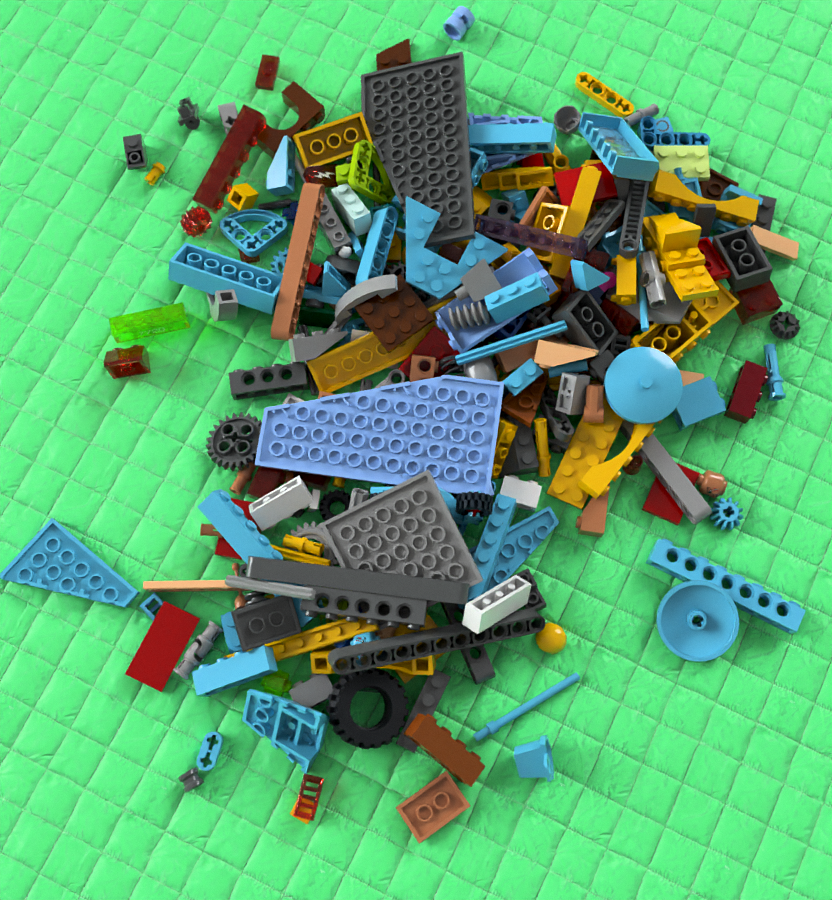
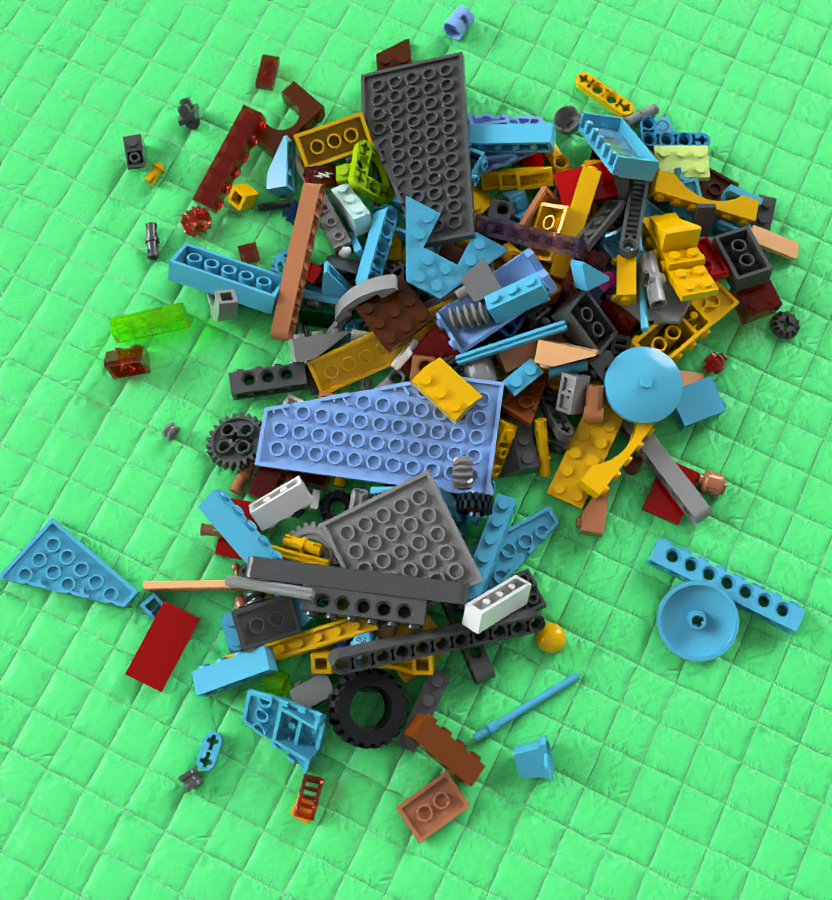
(152, 241): none -> dark grey pin
(171, 431): none -> light grey bush
(206, 641): light grey piece -> none
(228, 115): light grey piece -> none
(251, 240): medium azure beam -> none
(404, 355): none -> white tile
(446, 390): none -> yellow slope
(462, 473): none -> light grey gear
(524, 492): white brick -> none
(715, 363): none -> clear red gear
(733, 511): medium azure gear -> none
(746, 392): dark red brick -> none
(774, 379): medium azure pin -> none

